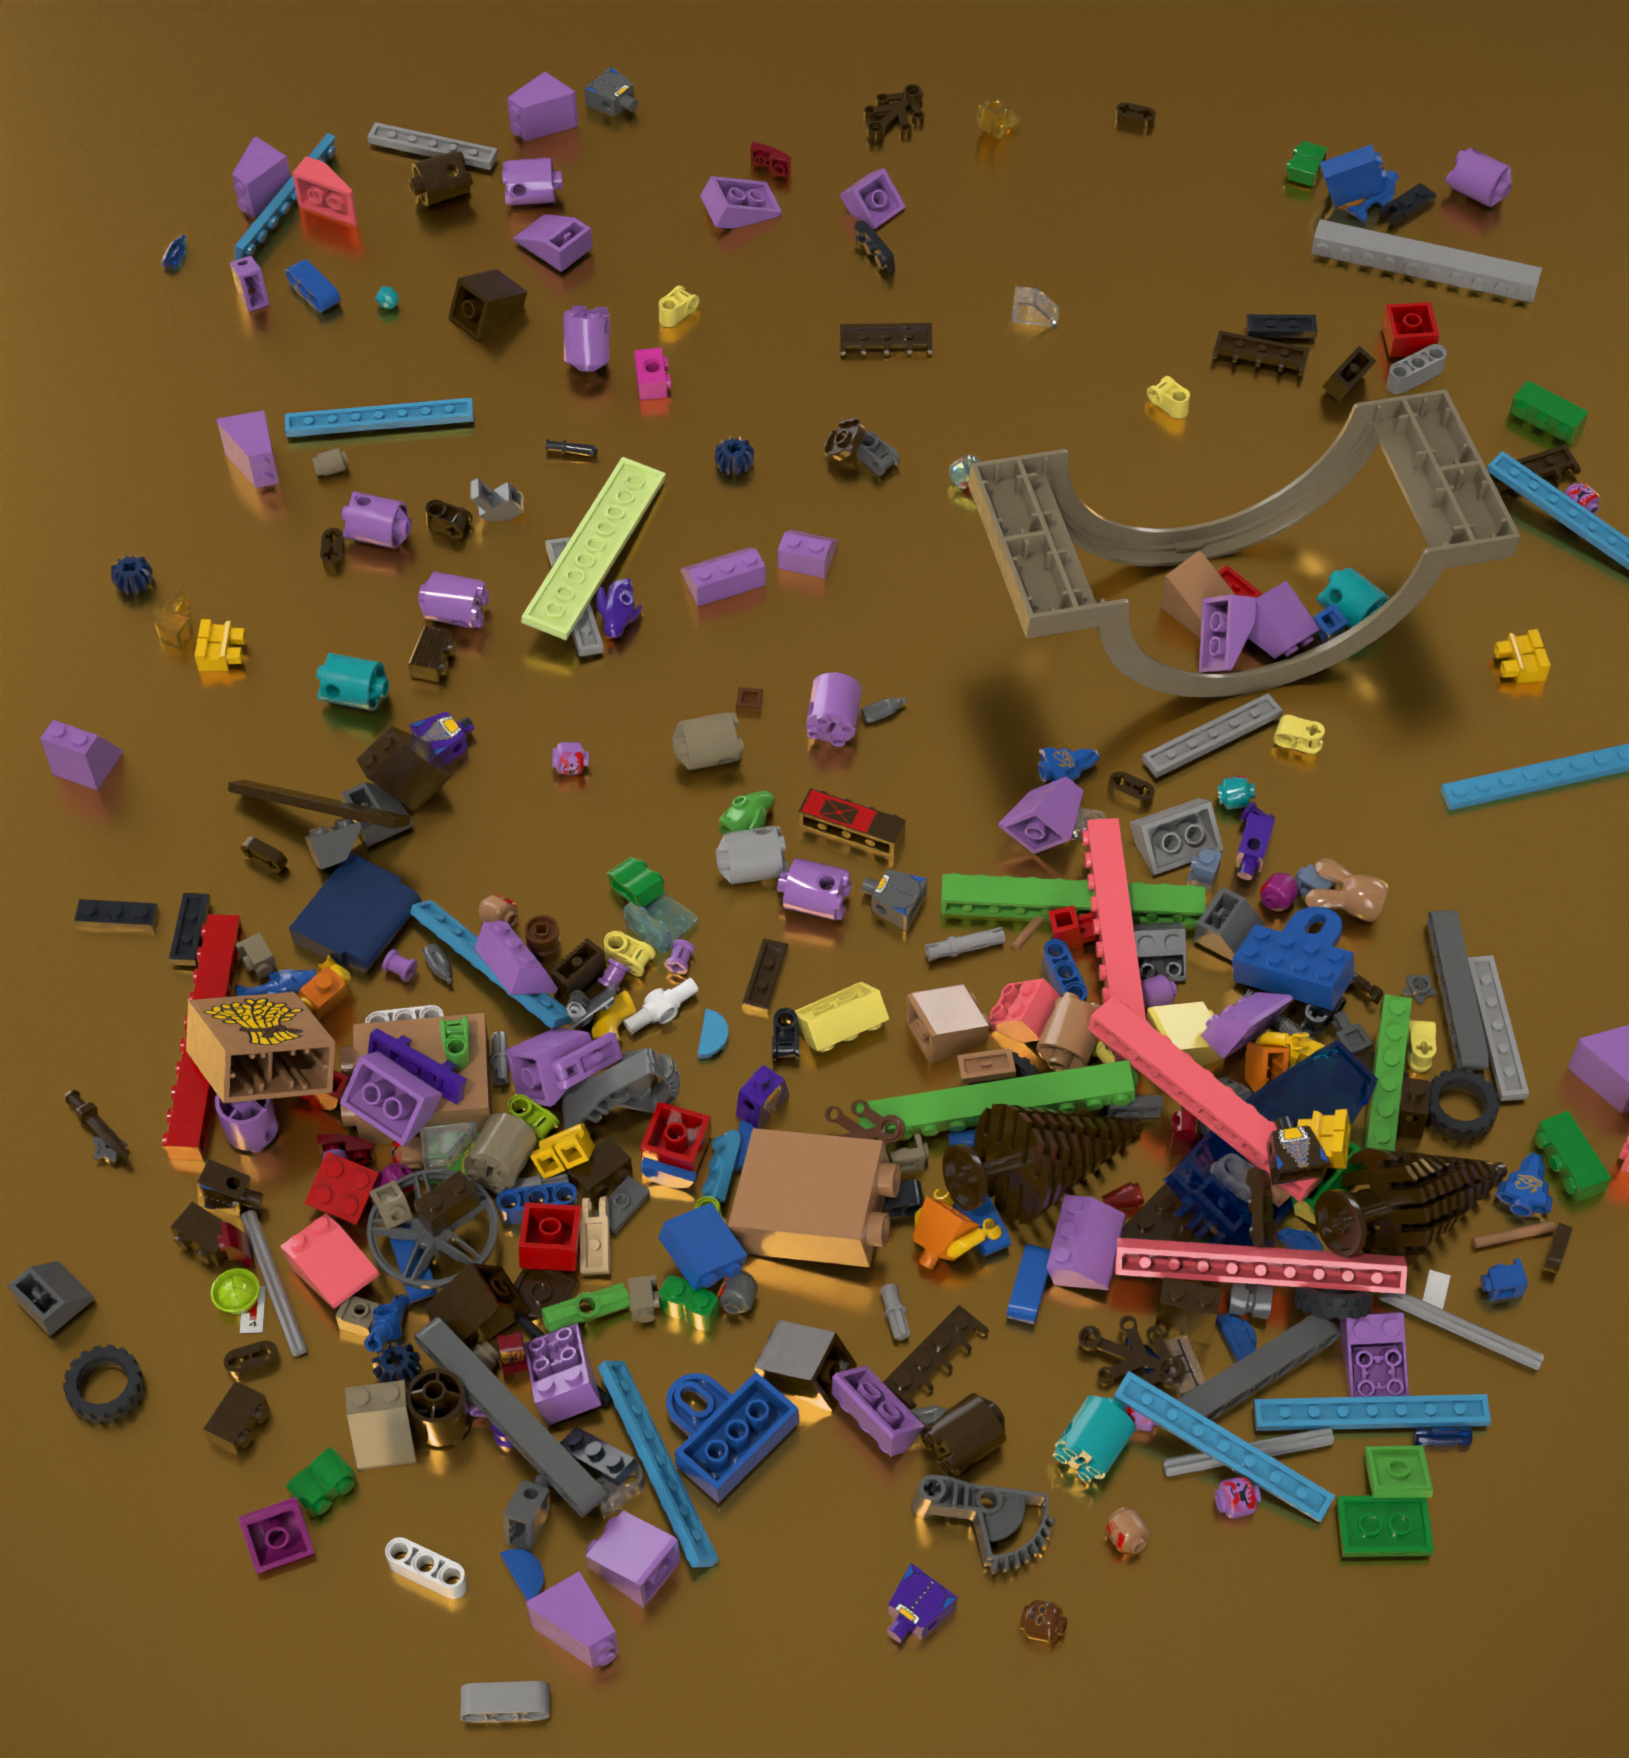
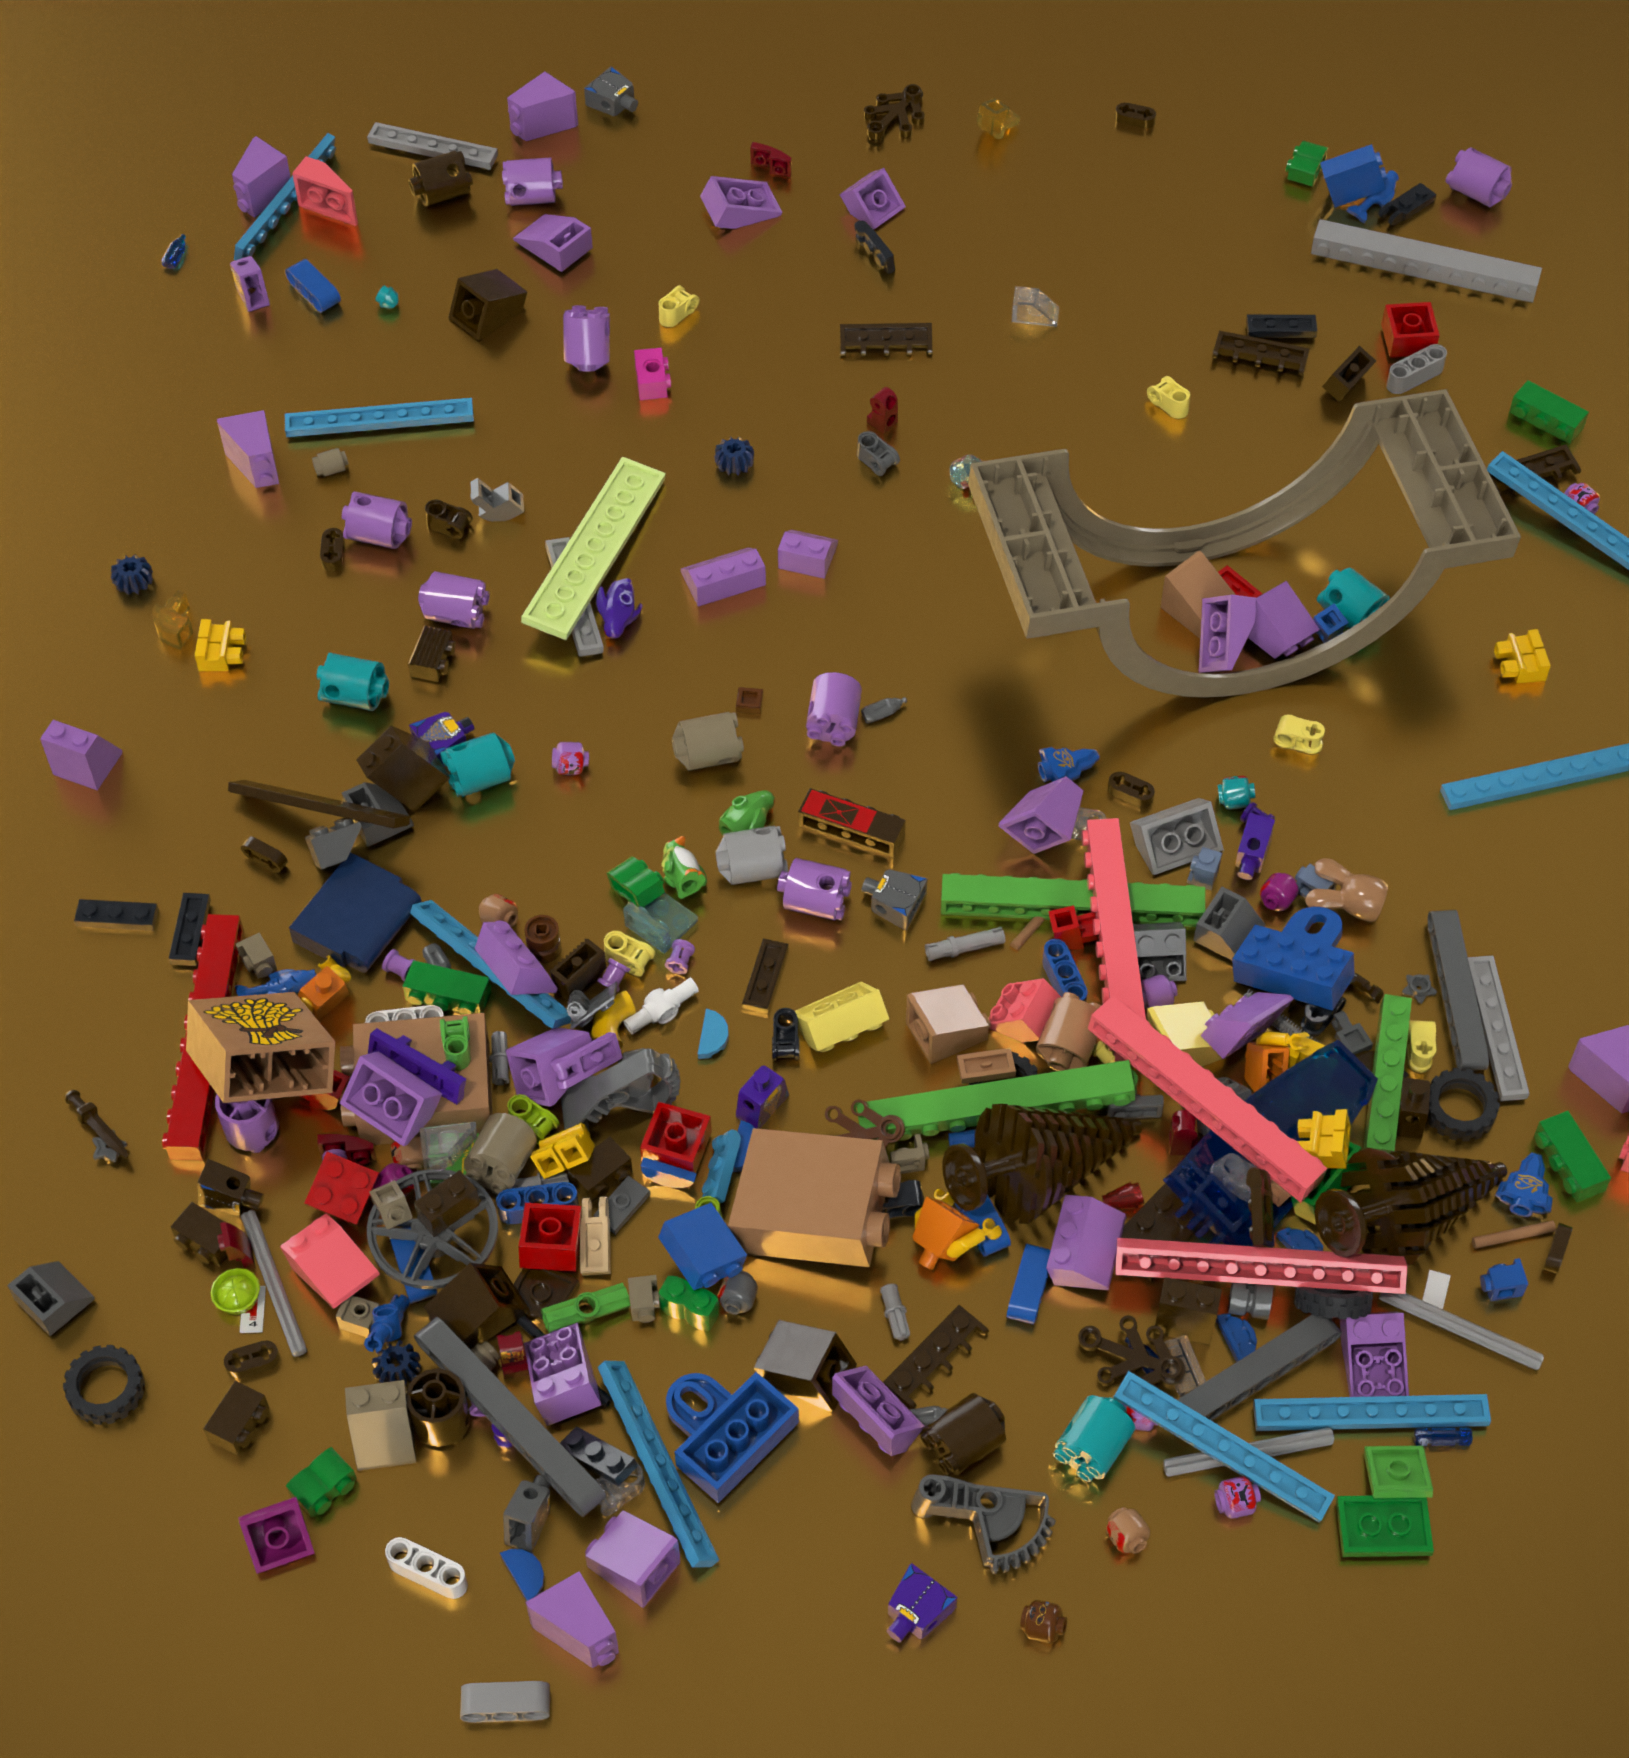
(446, 988): none -> green brick
(478, 764): none -> teal cylinder
(581, 449): black piece -> none
(682, 868): none -> bright green animal
(845, 439): dark brown tile -> none
(884, 408): none -> dark red leg
(1212, 735): light grey plate -> none
(1294, 1153): dark brown torso -> none

